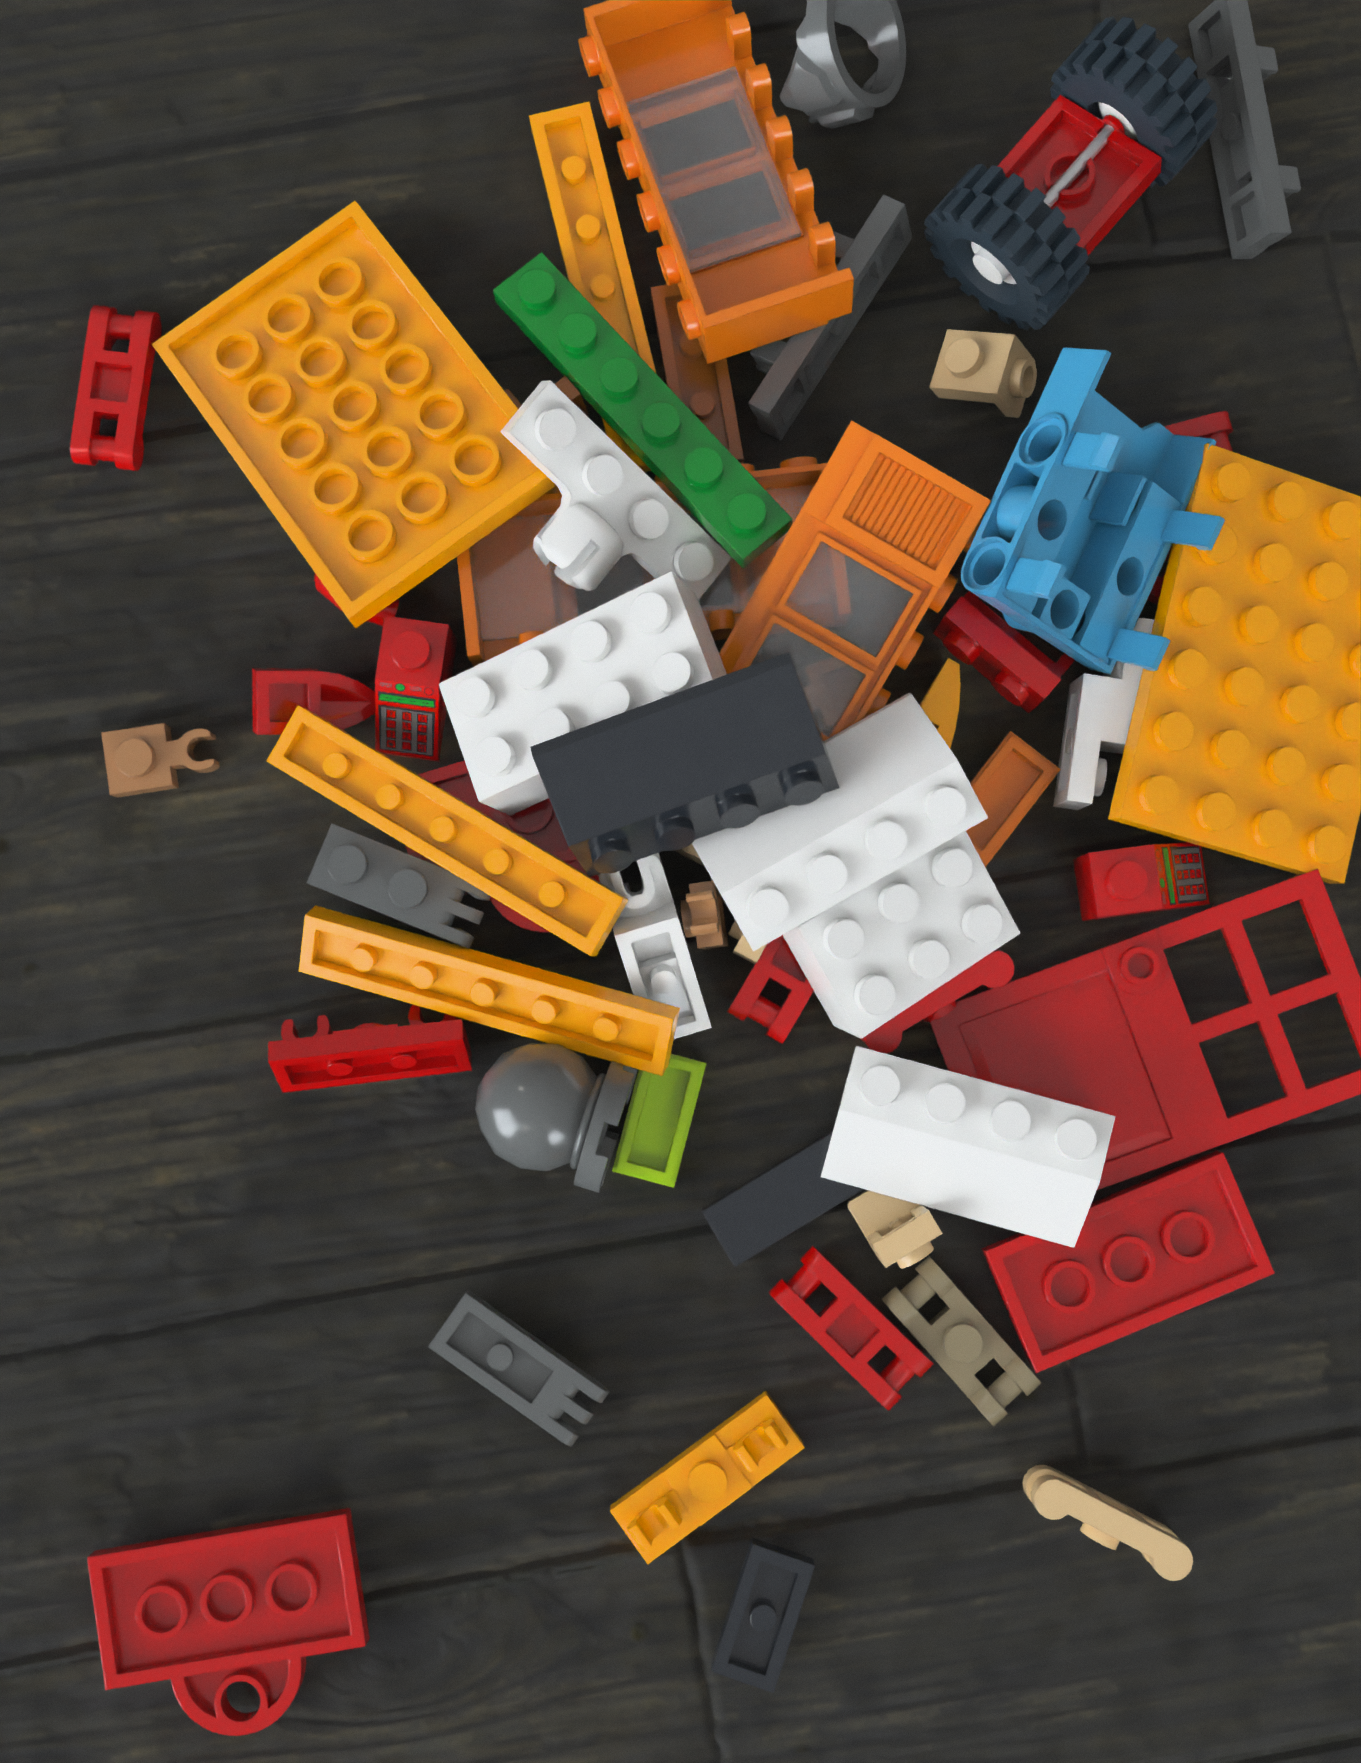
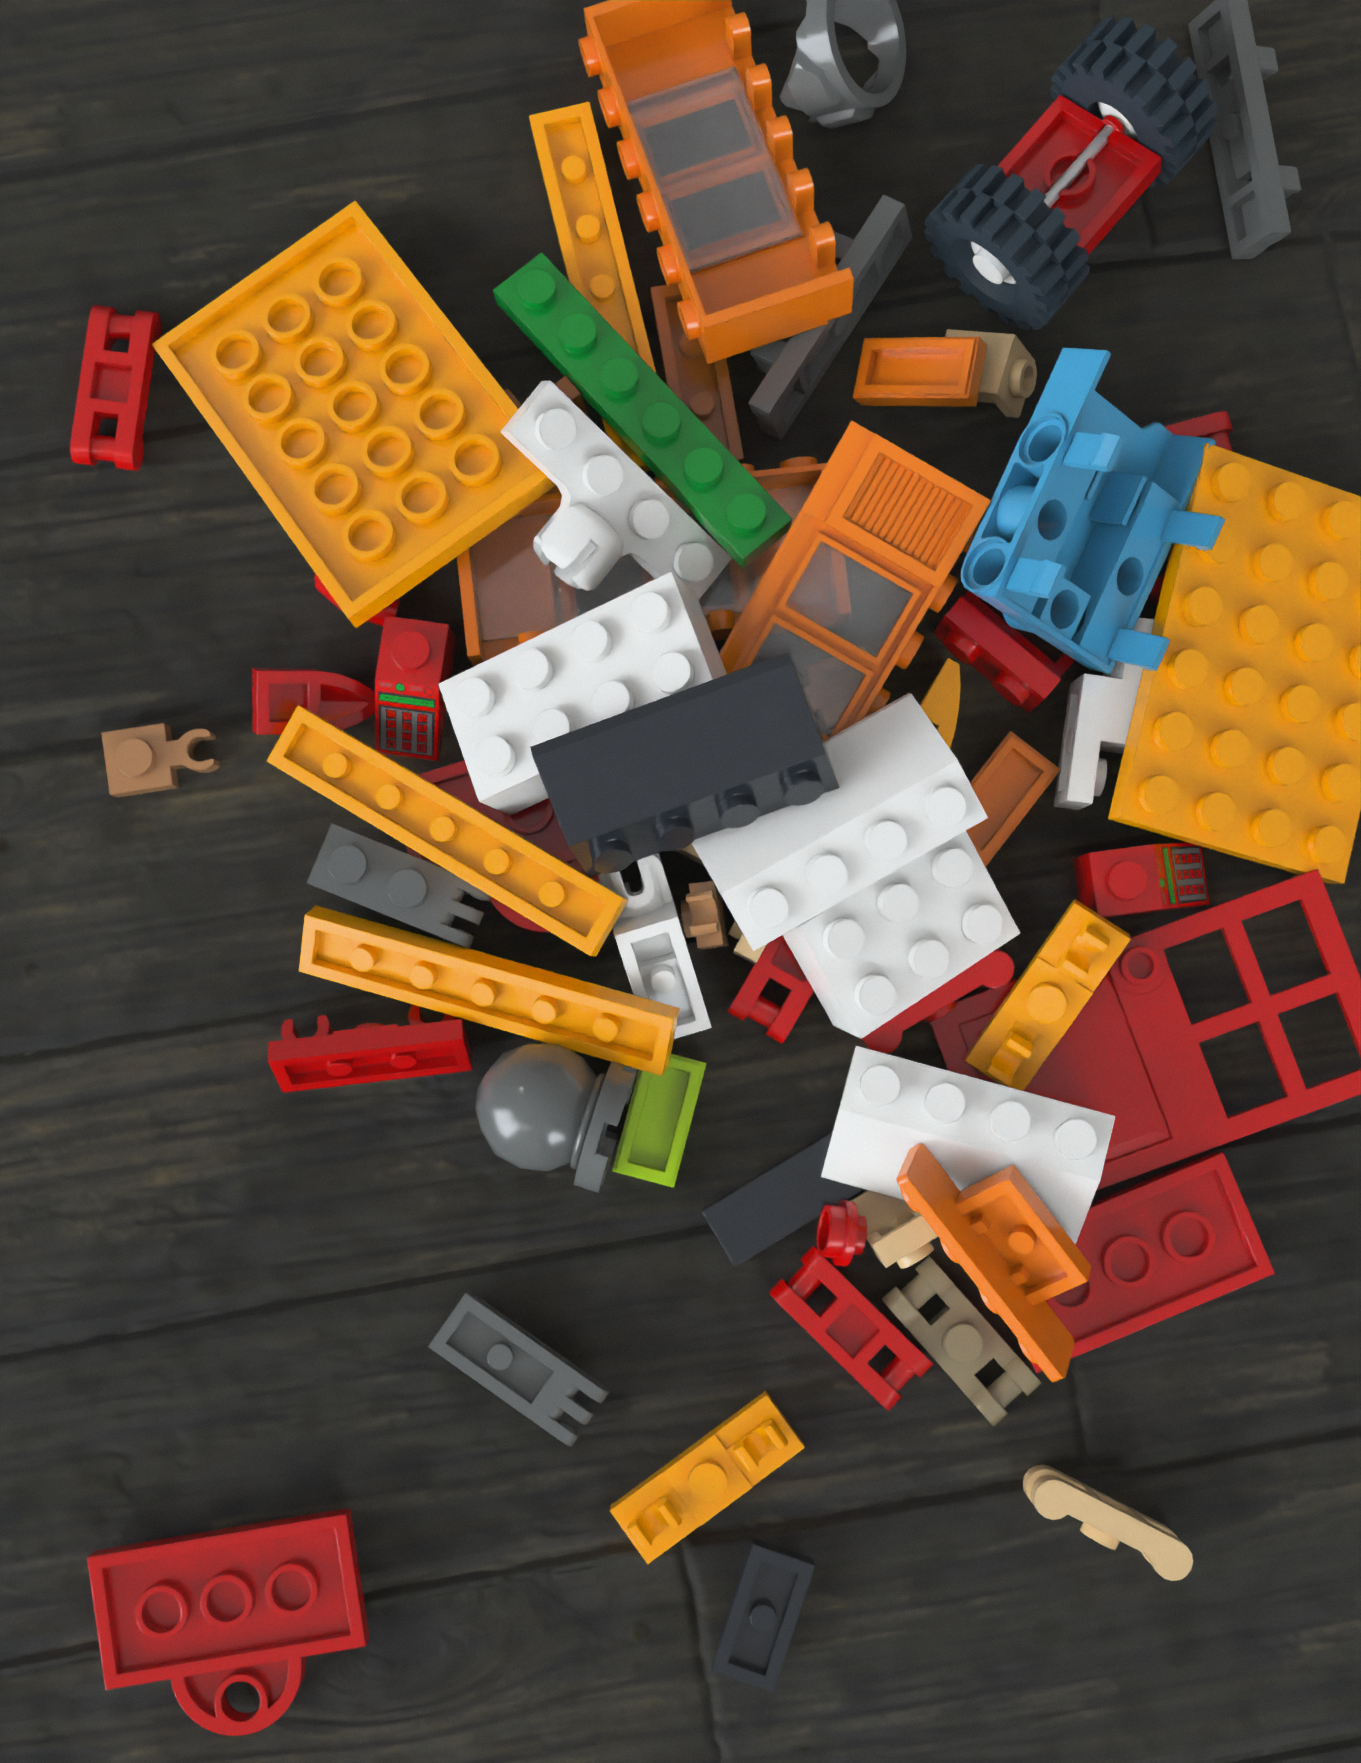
(841, 1232): none -> red plate
(920, 371): none -> orange tile
(1006, 1247): none -> orange bracket
(1047, 996): none -> light orange plate

